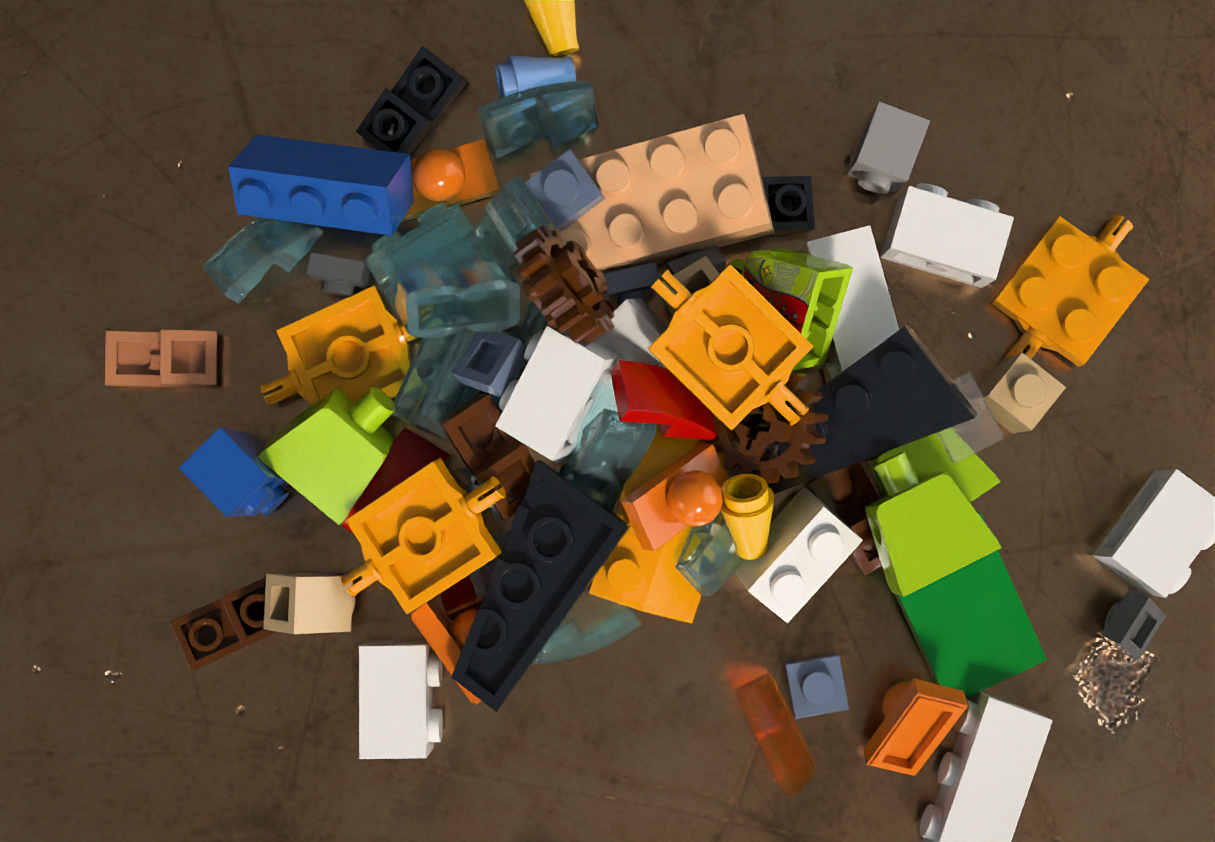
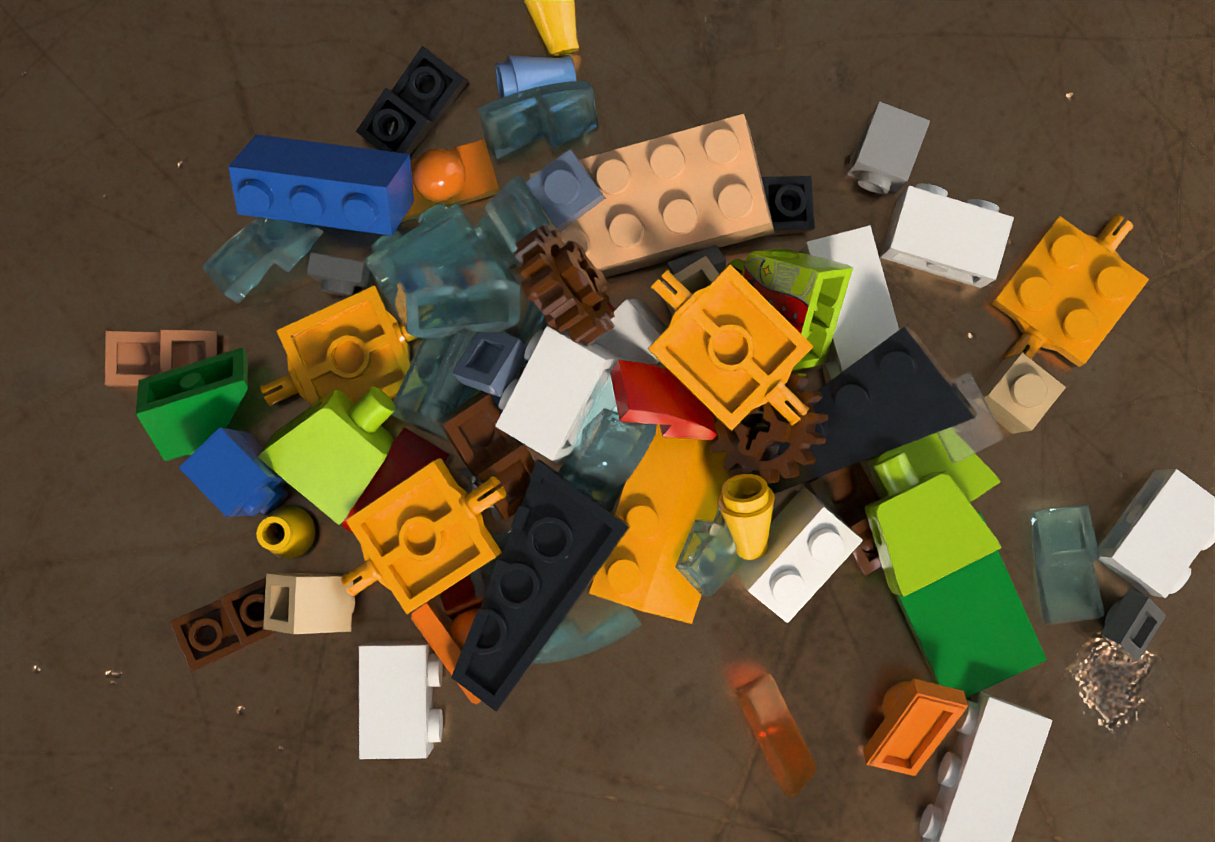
(191, 402): none -> green slope
(298, 531): none -> yellow cone
(632, 283): sand blue plate -> none
(677, 497): orange tile -> none
(816, 685): sand blue plate -> none
(1064, 564): none -> clear light blue slope

